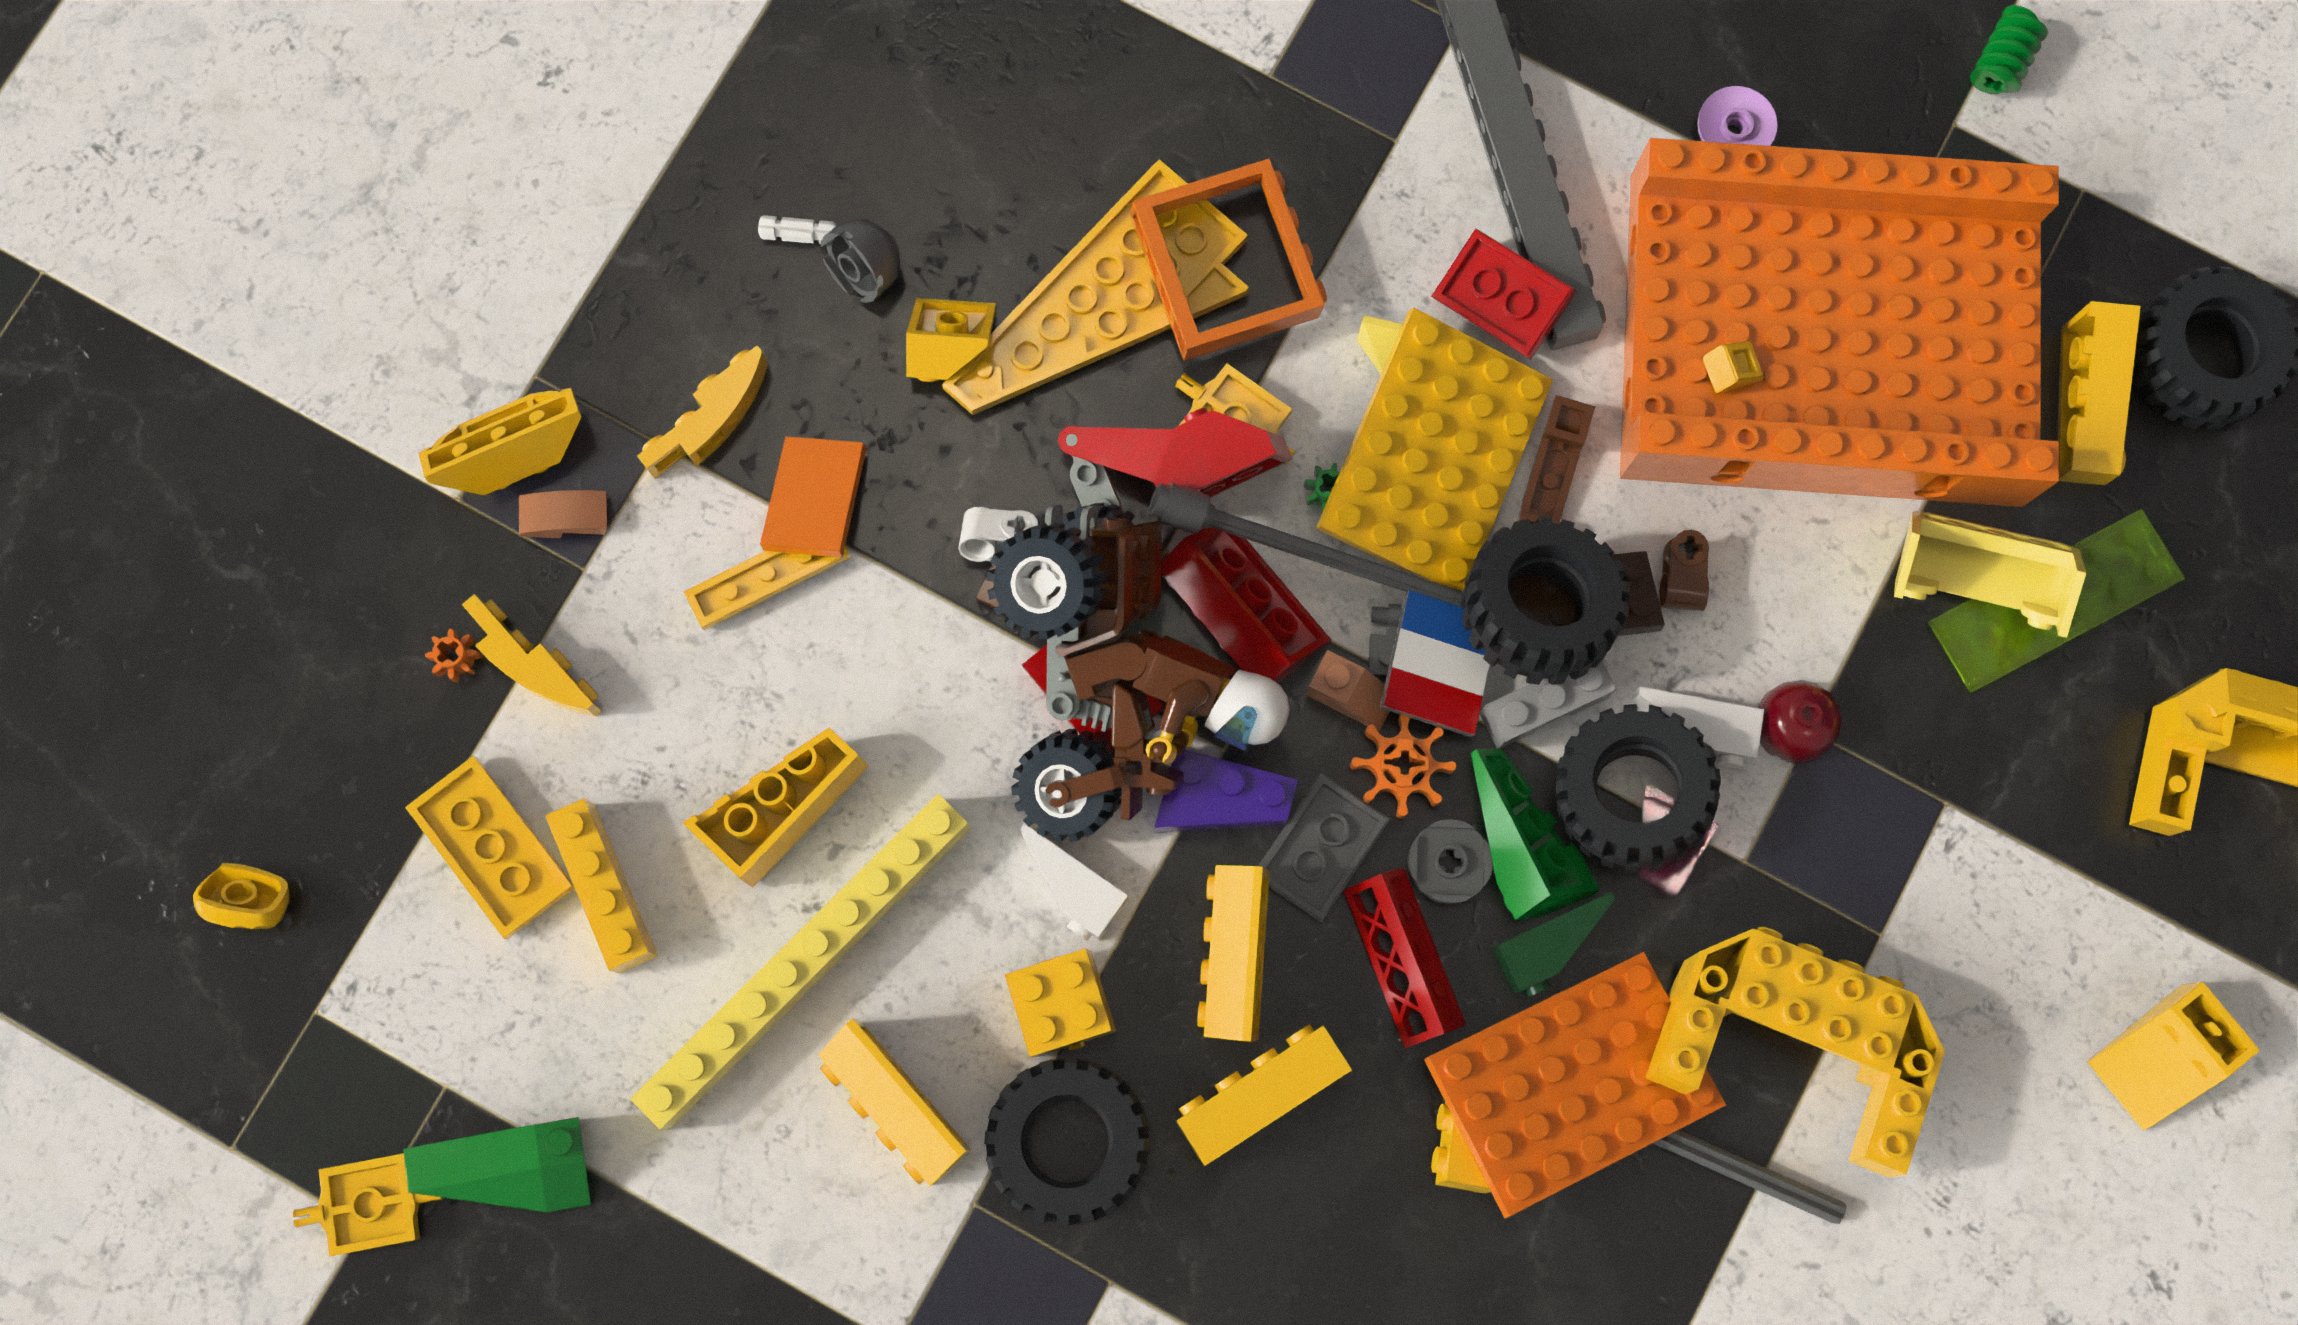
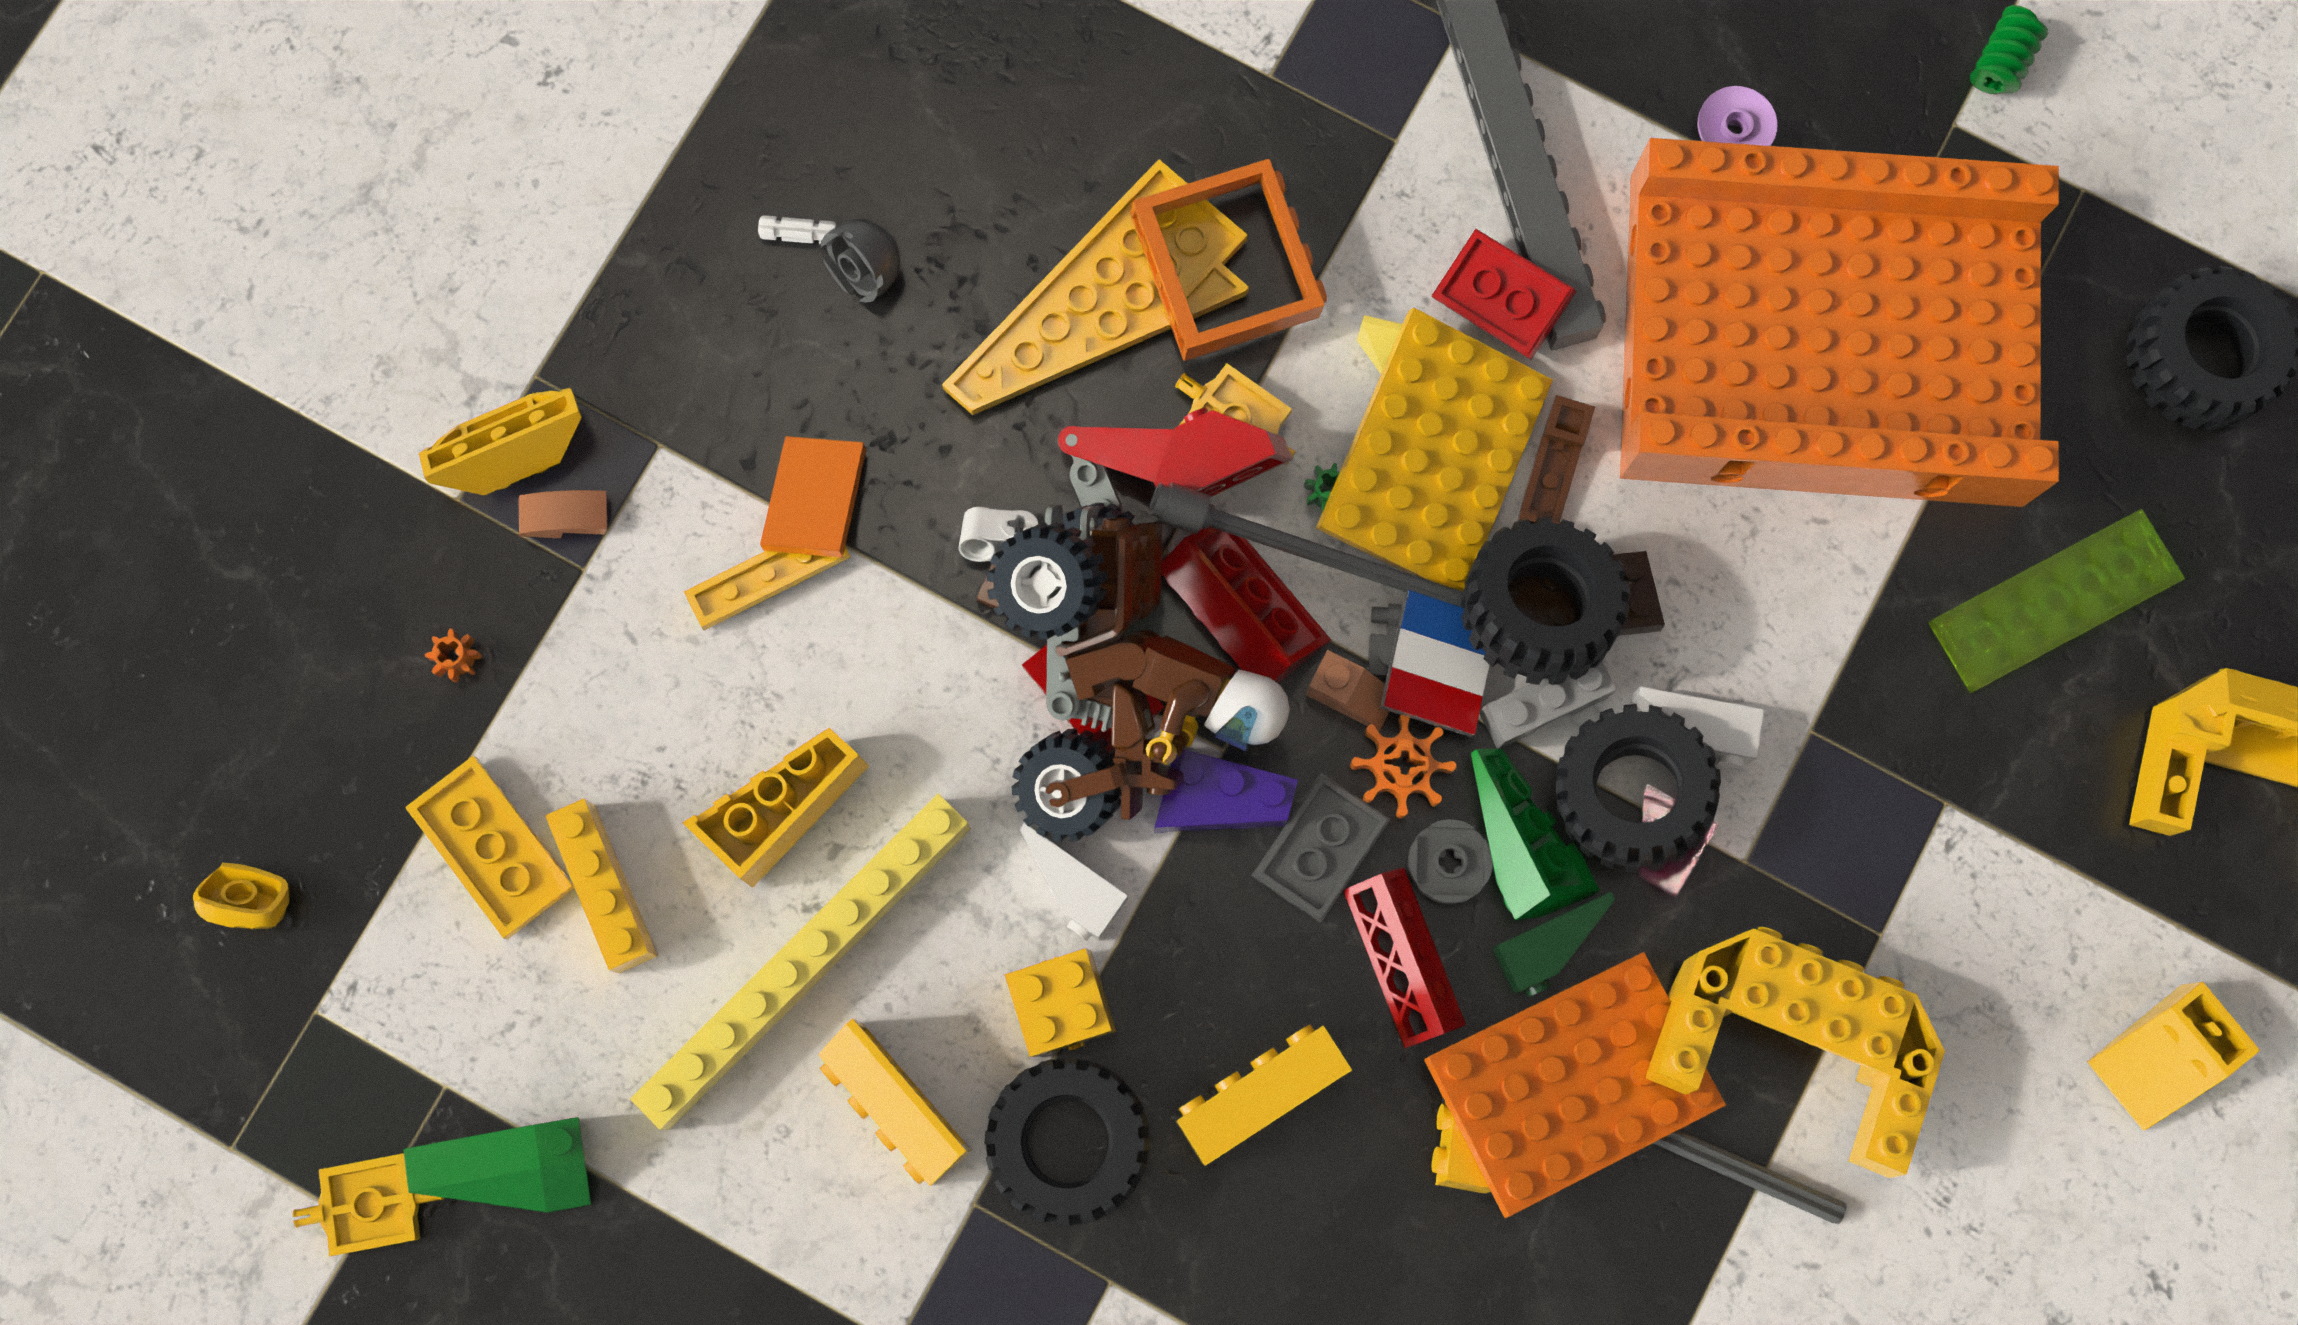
(538, 670): yellow slope -> none
(723, 405): yellow slope -> none
(946, 336): yellow slope -> none
(1236, 952): yellow slope -> none
(1685, 580): reddish brown piece -> none
(1732, 366): yellow slope -> none
(1799, 721): dark red cylinder -> none
(1992, 567): light yellow windscreen -> none
(2095, 391): yellow wedge -> none

